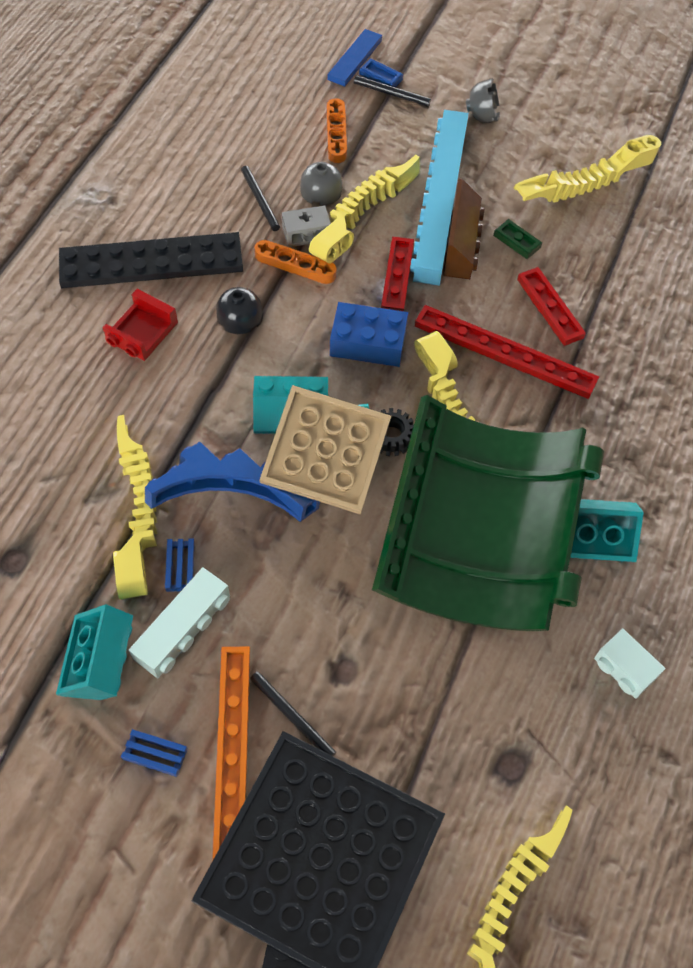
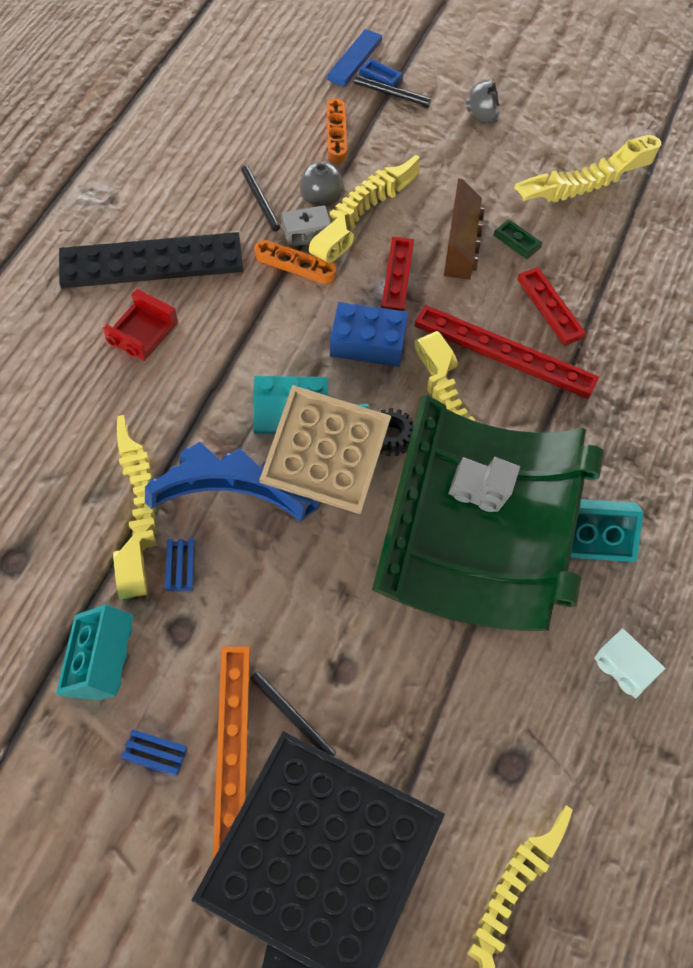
(180, 623): light aqua brick -> none
(239, 310): black cylinder -> none
(440, 199): medium azure brick -> none
(484, 484): none -> light grey brick

